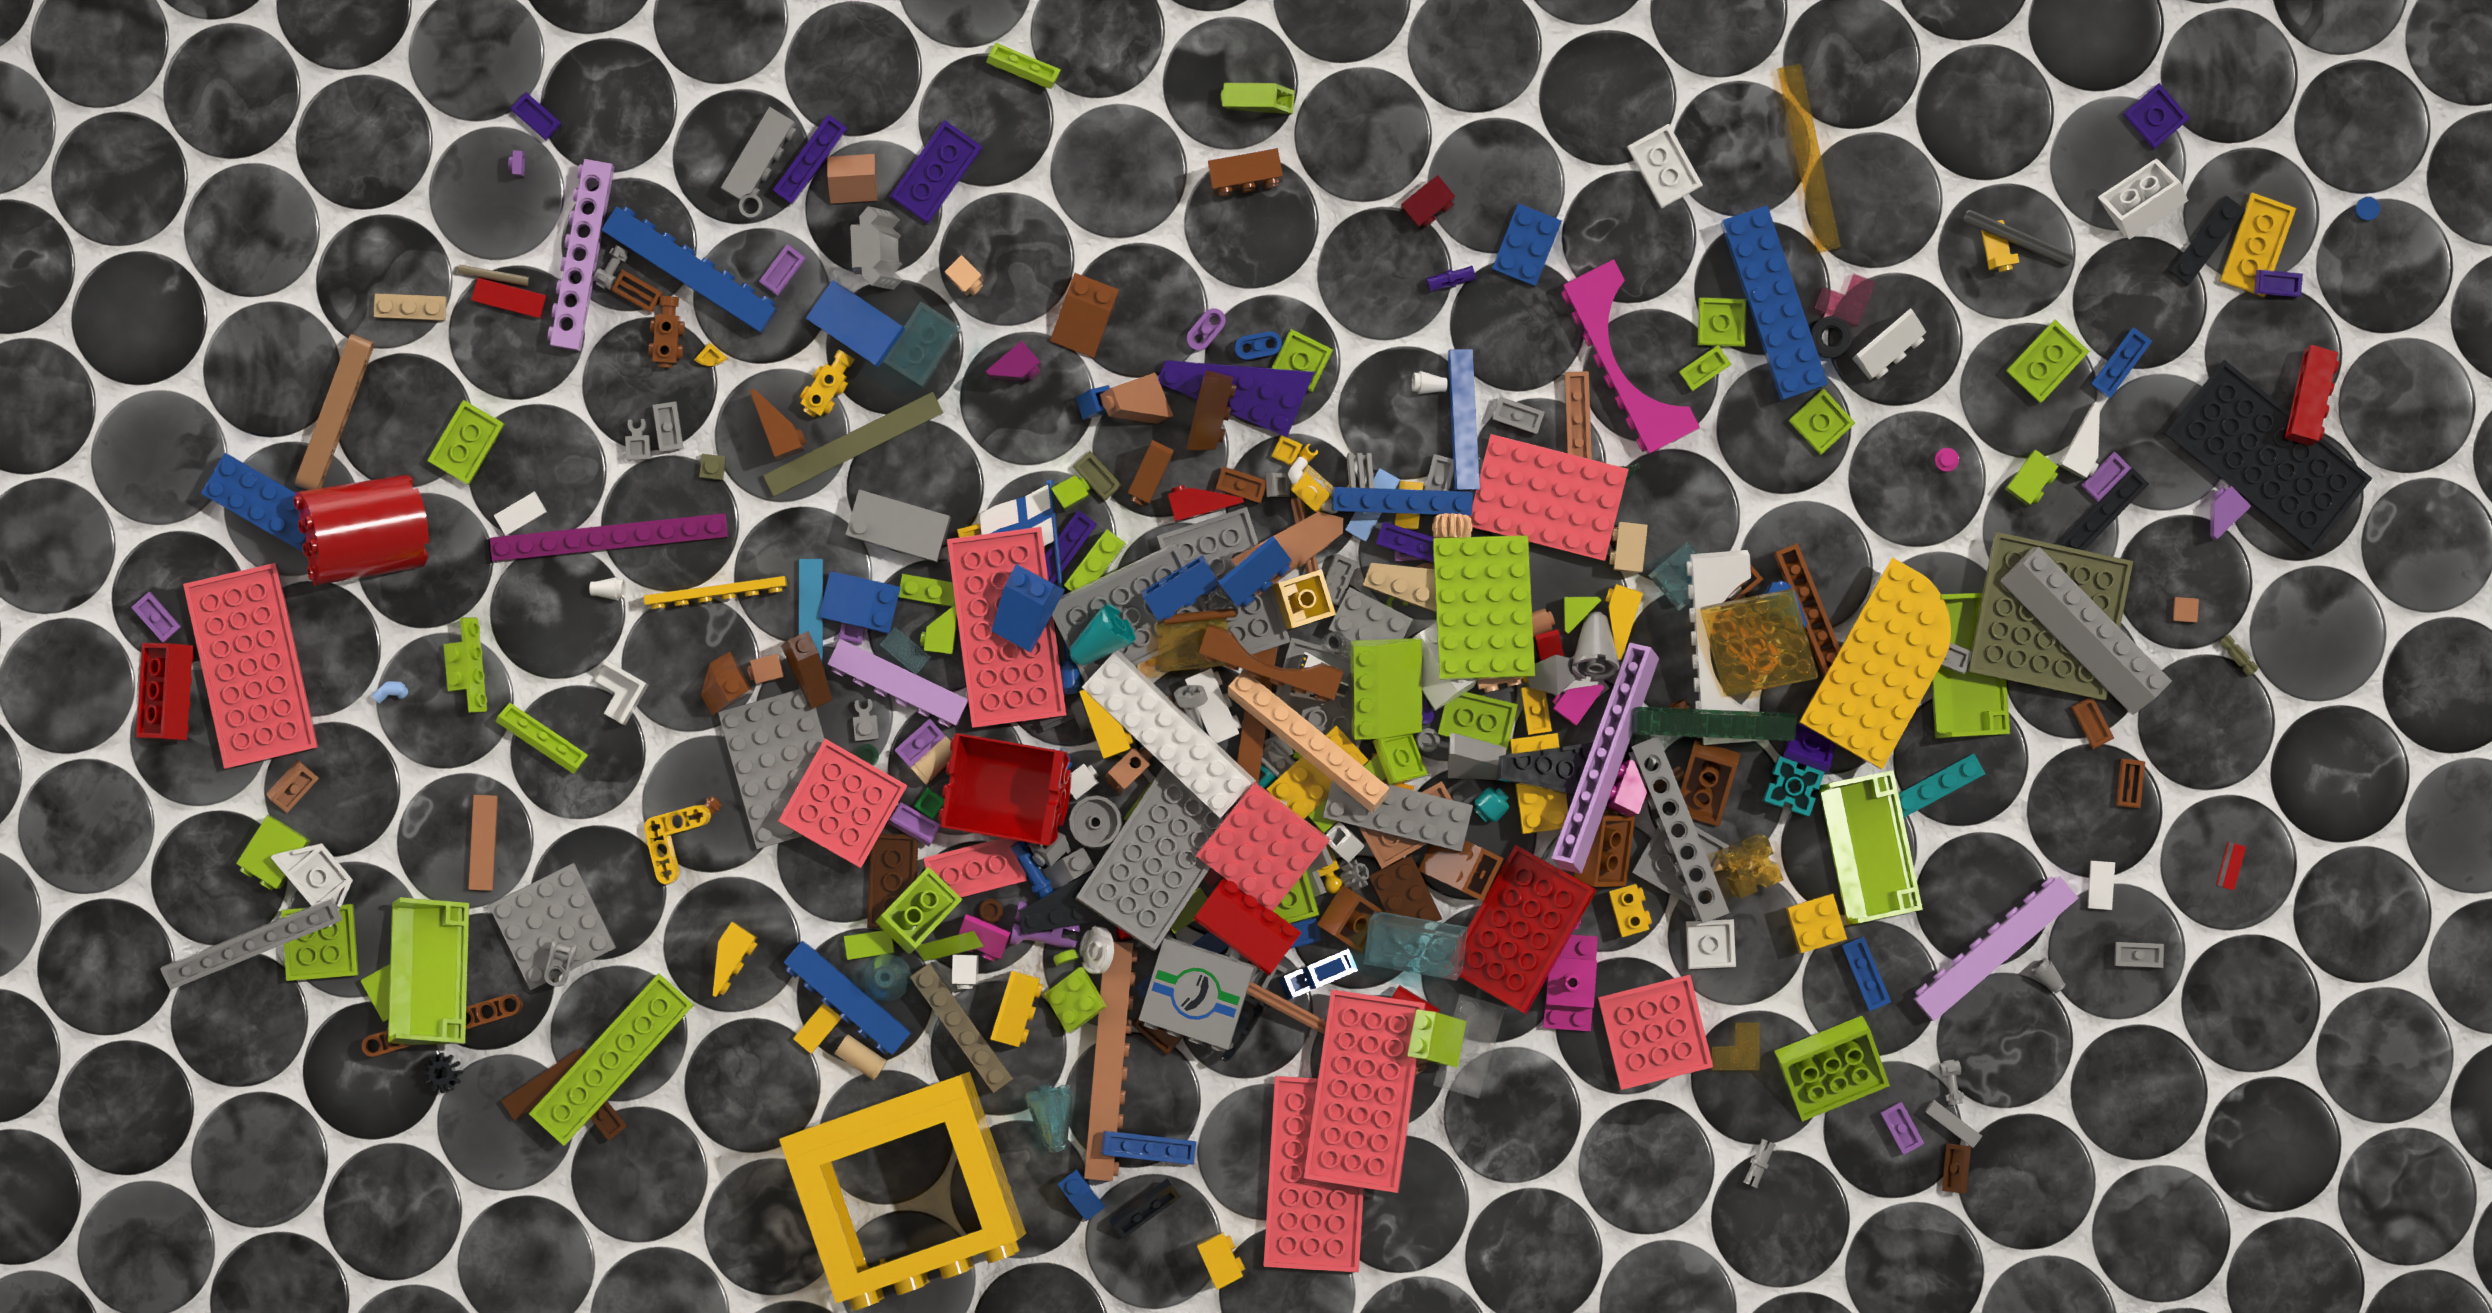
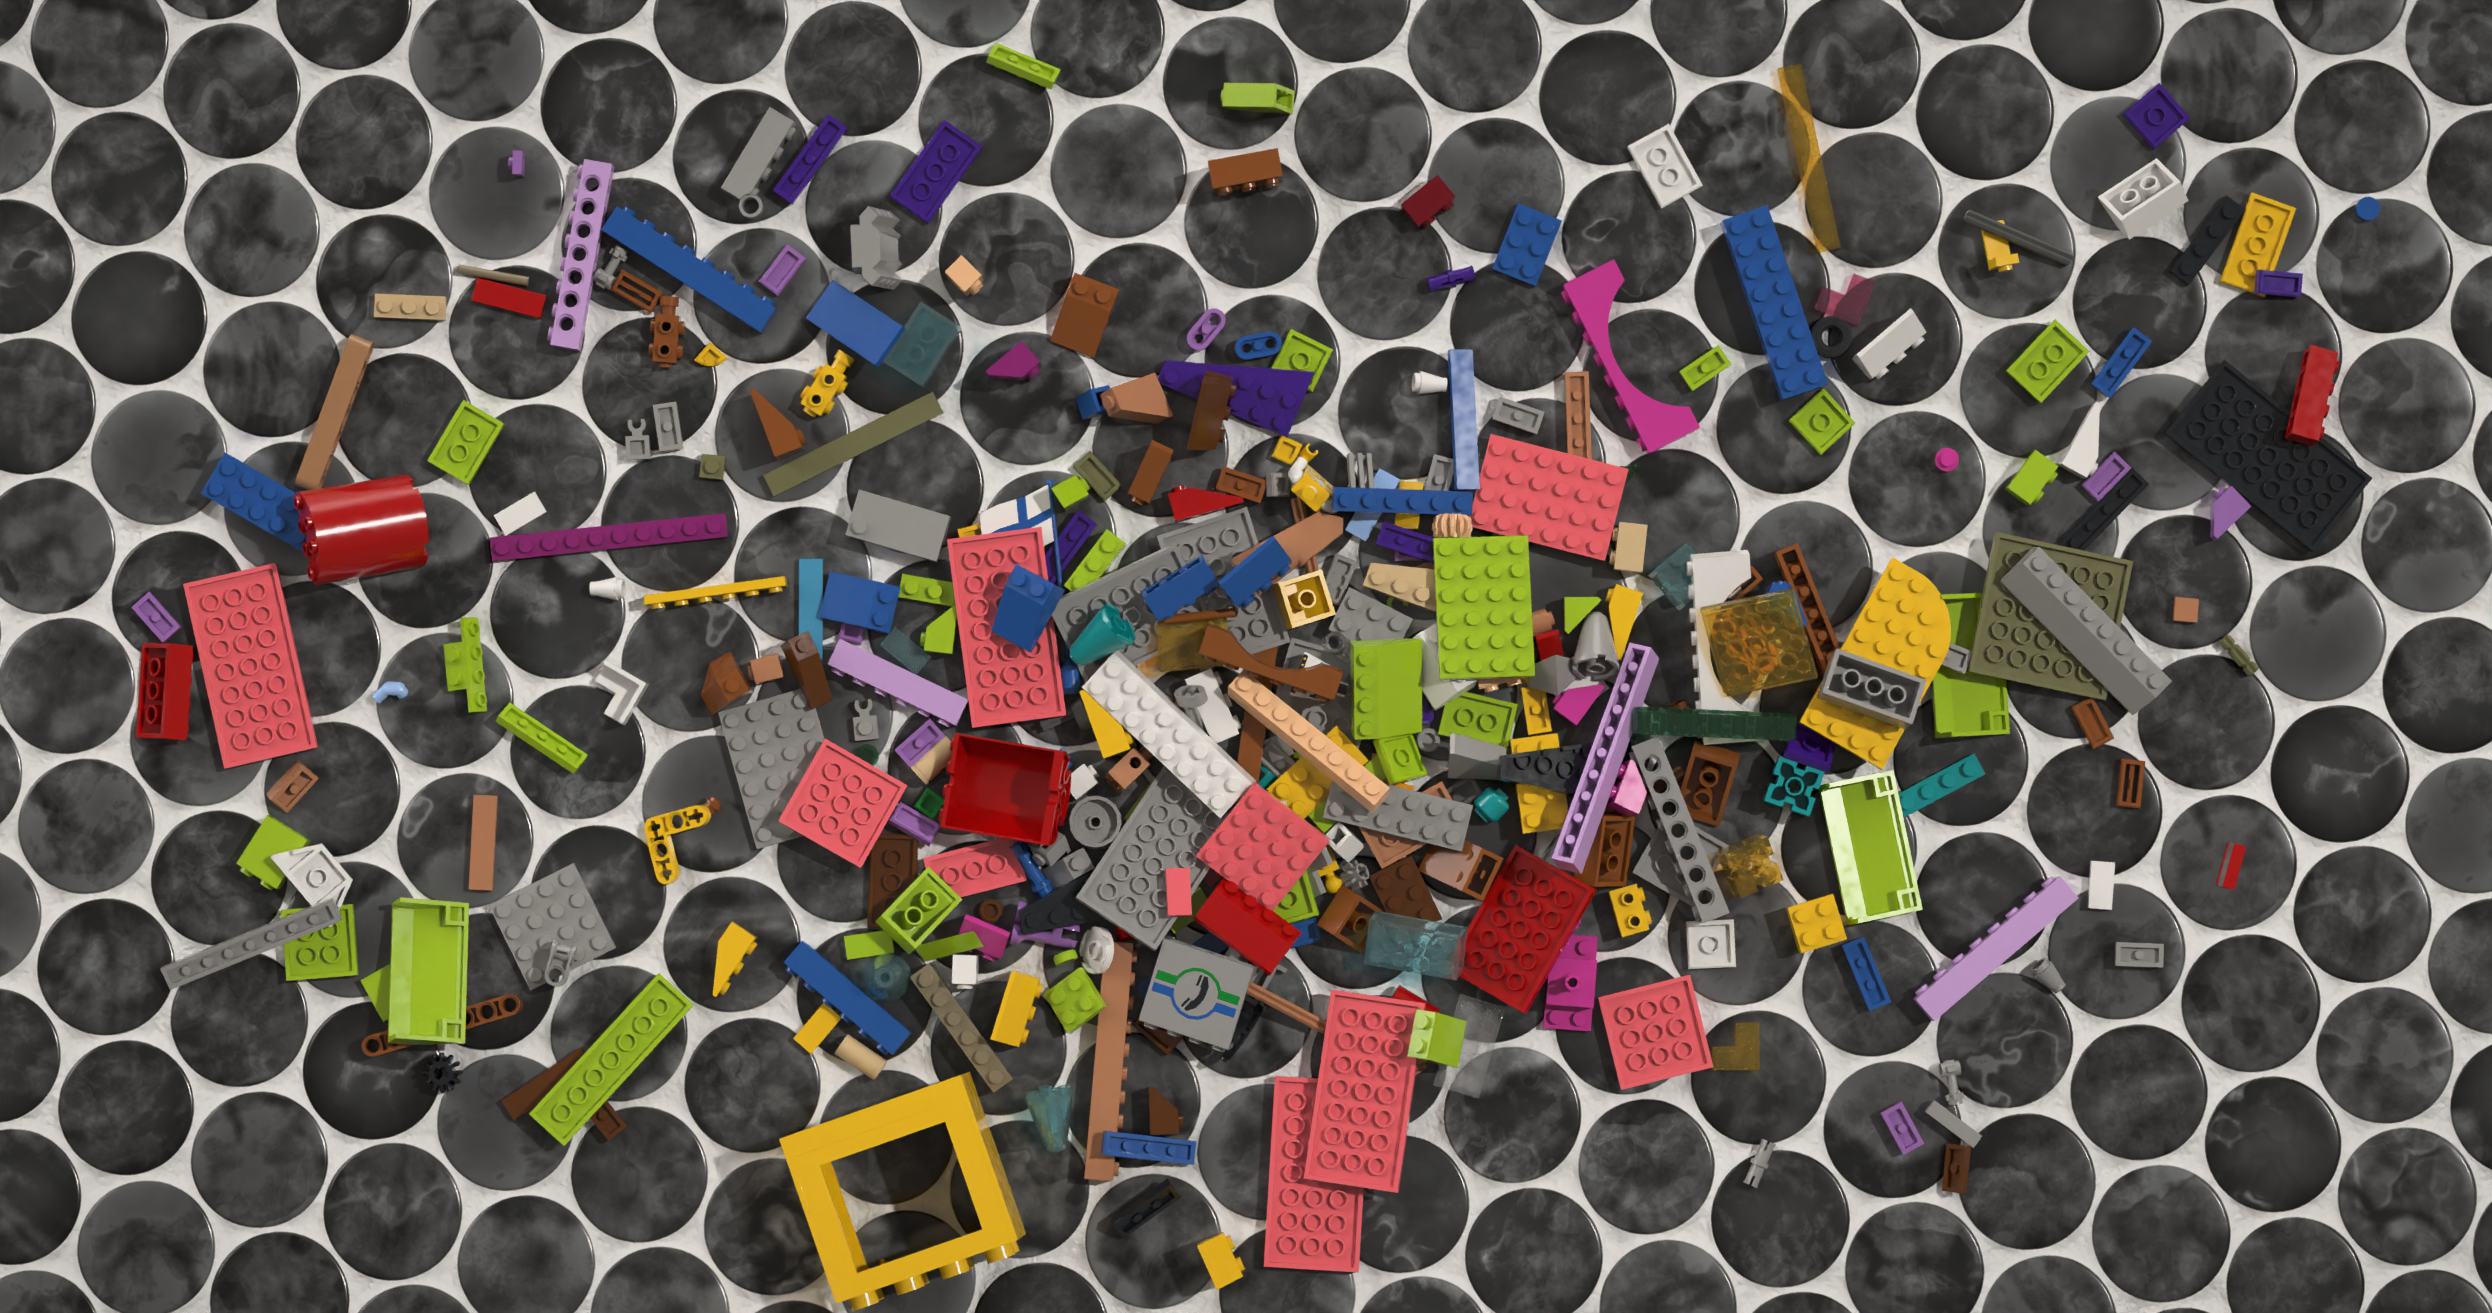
(536, 116): dark purple tile -> none
(852, 179): nougat slope -> none
(1081, 1195): blue slope -> none
(1163, 1115): none -> reddish brown slope
(1178, 892): none -> coral tile
(1318, 974): slope -> none
(1721, 322): lime tile -> none
(1832, 1068): lime slope -> none
(1871, 688): none -> light grey brick

